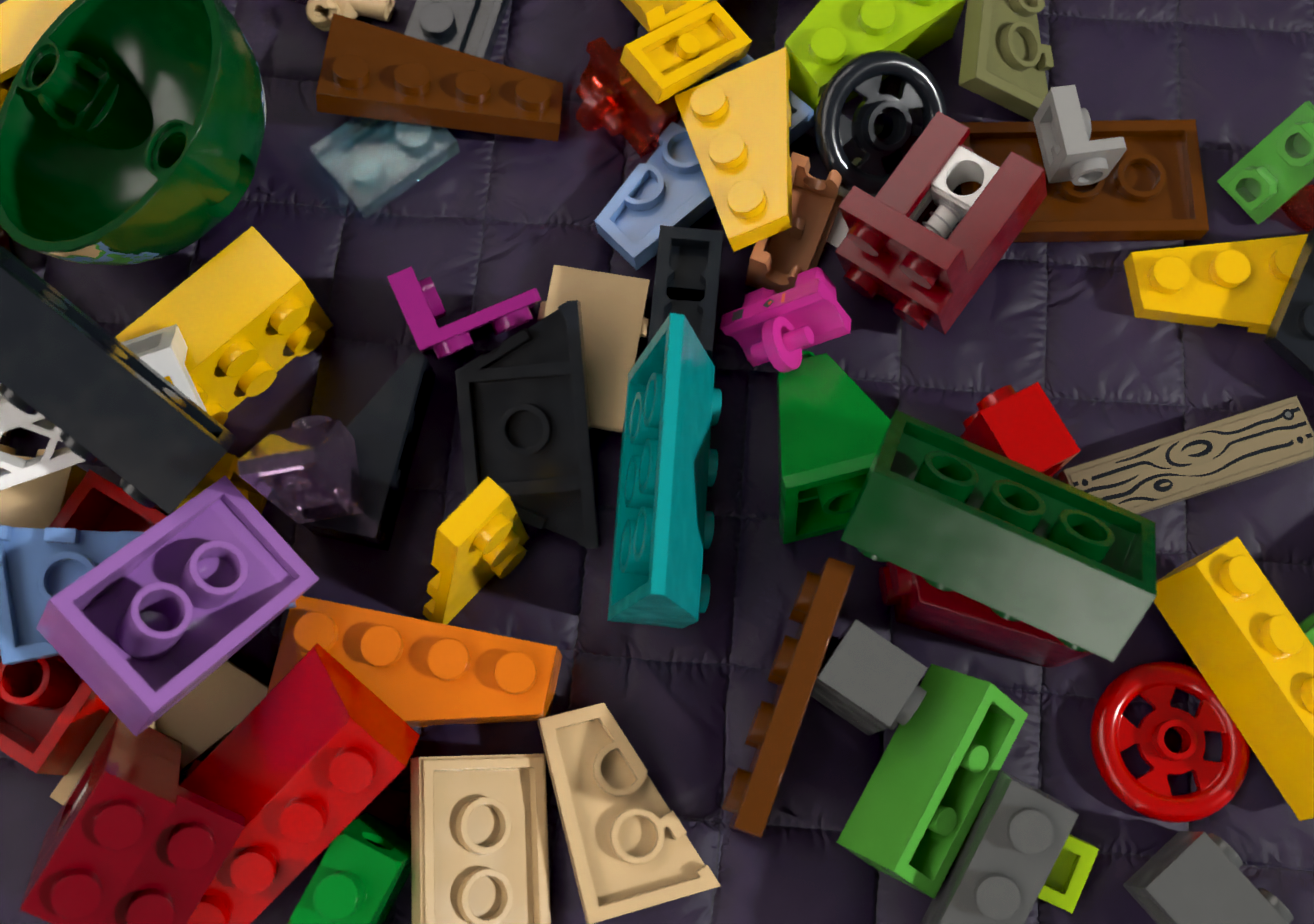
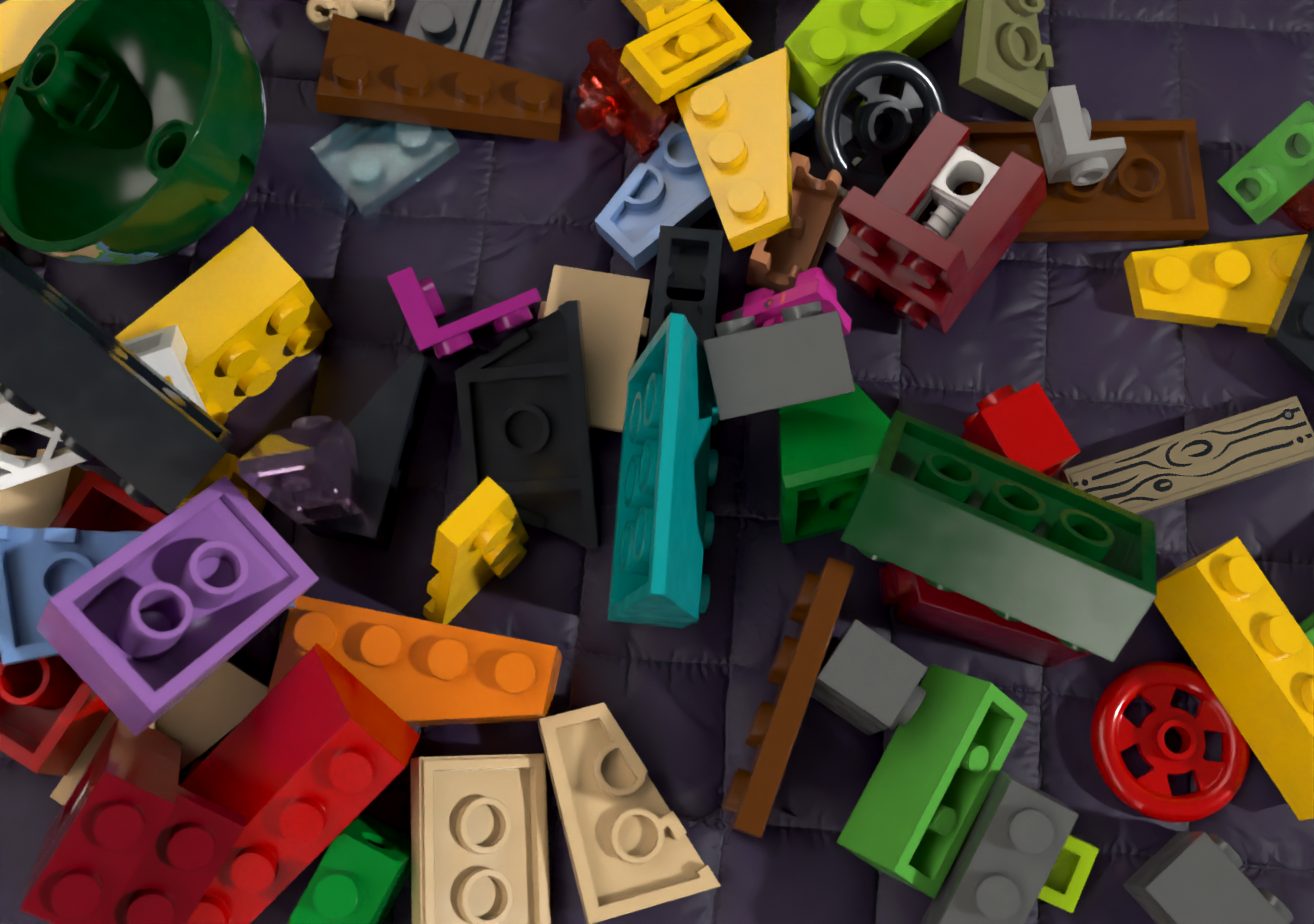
(778, 362): none -> dark grey brick

